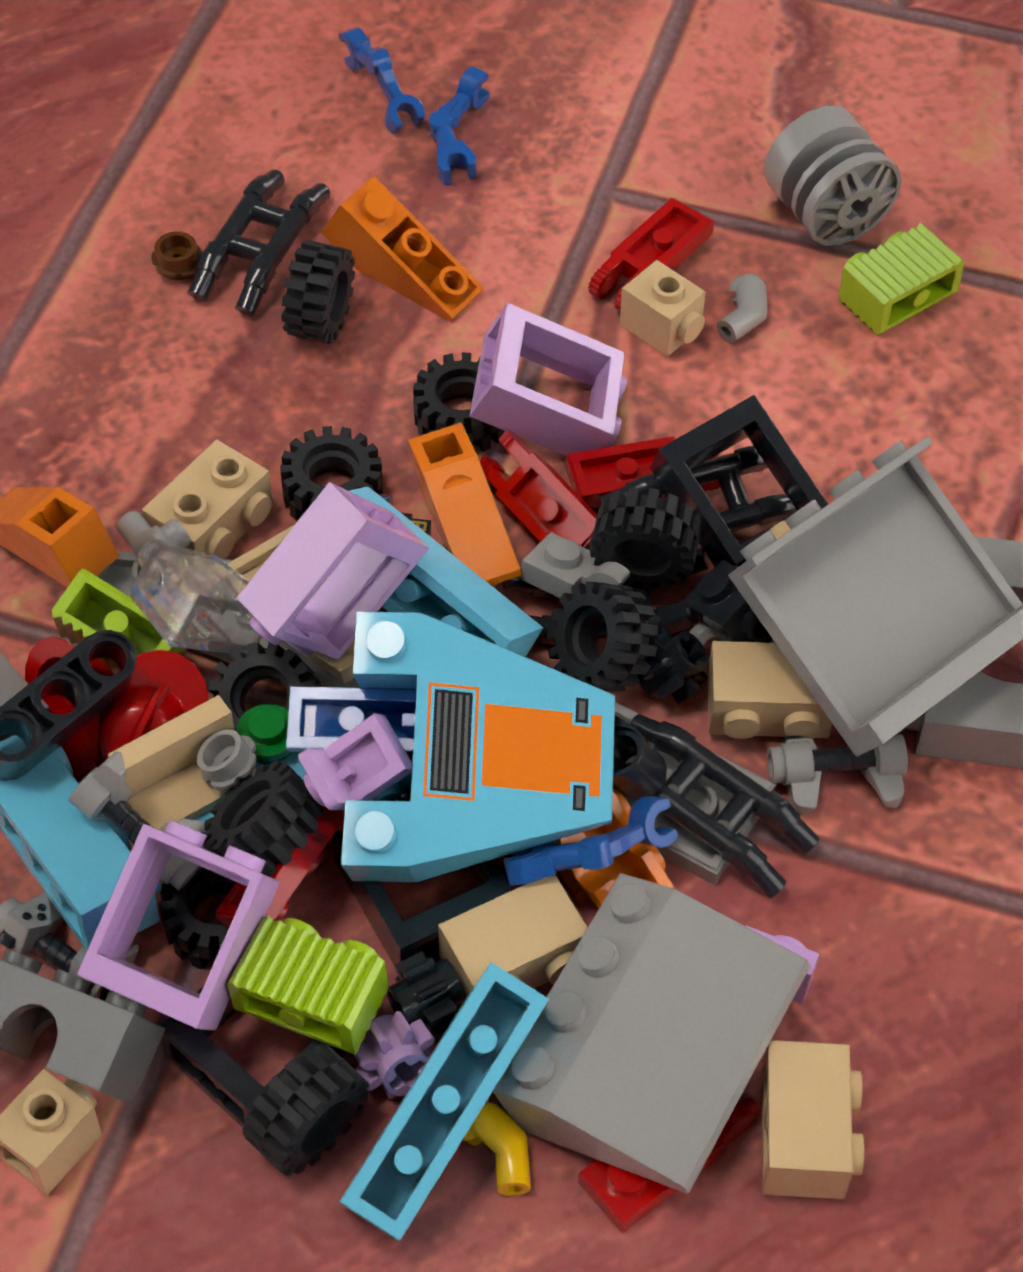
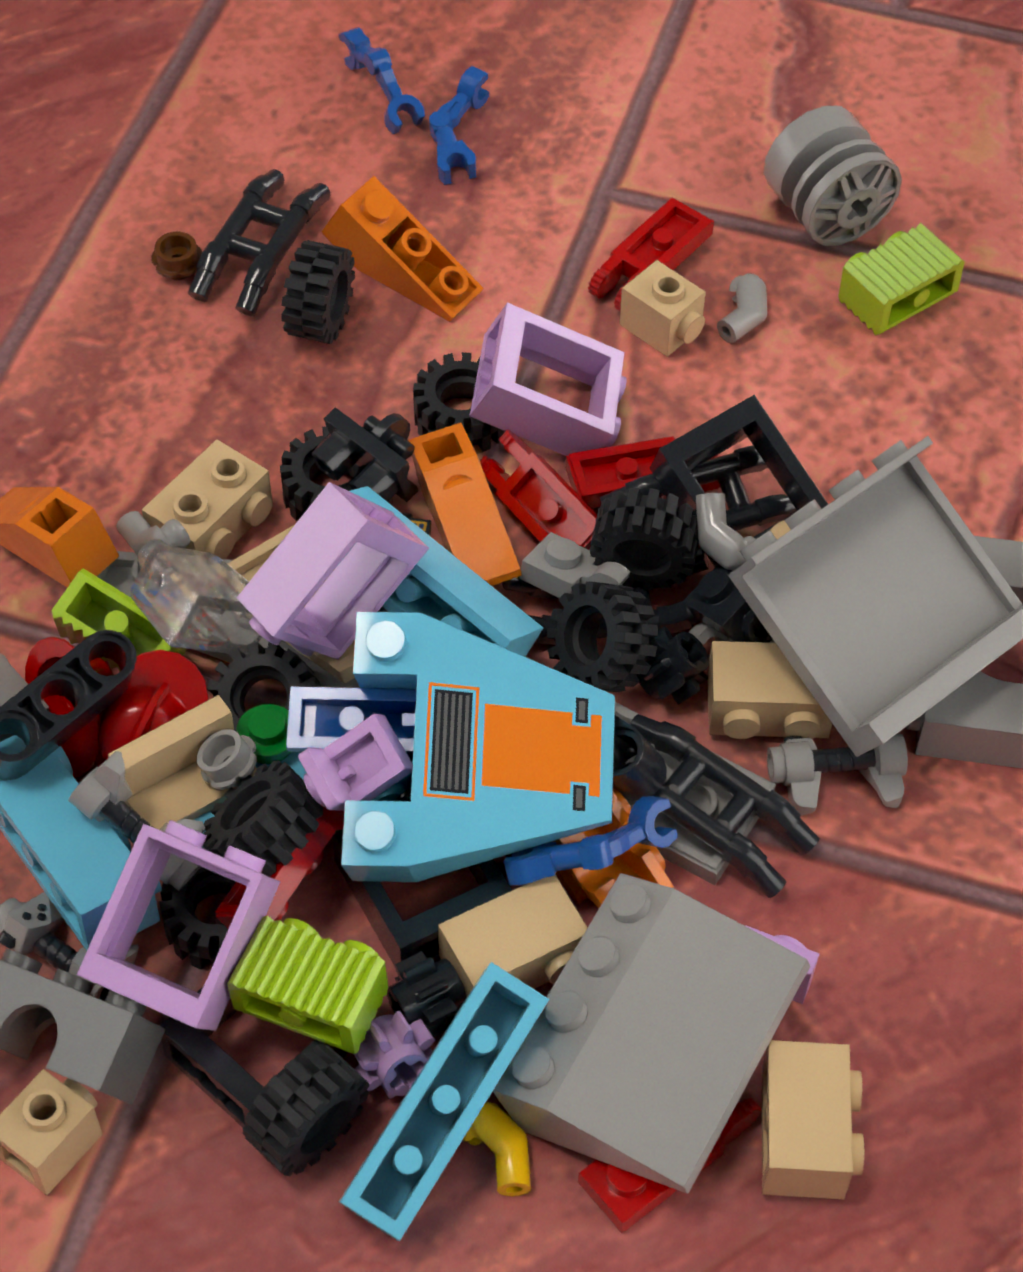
(376, 448): none -> black hips
(714, 534): none -> light grey arm

